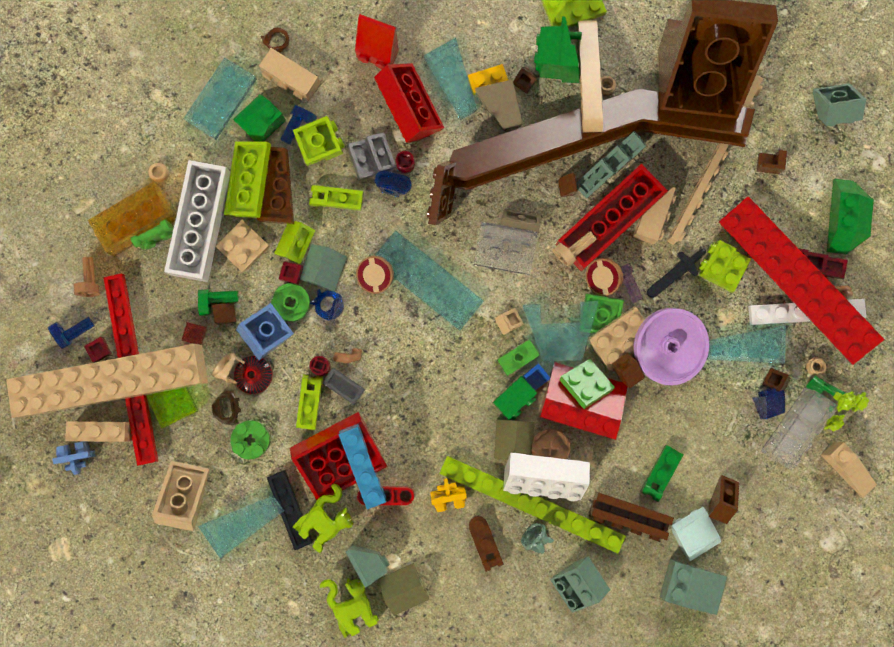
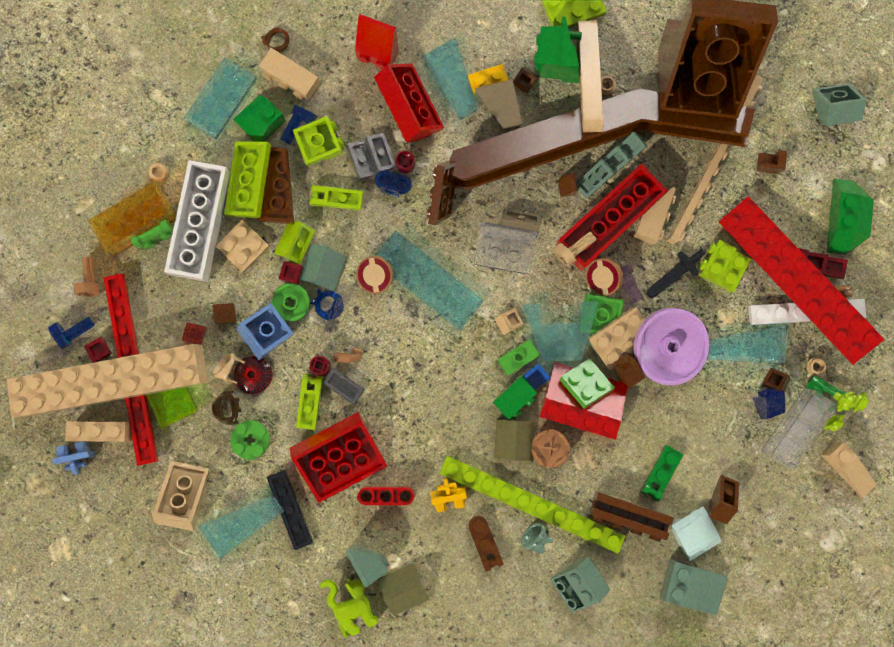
(206, 297): green piece -> none
(321, 522): lime animal -> none
(362, 466): dark azure arch -> none
(546, 476): white brick -> none

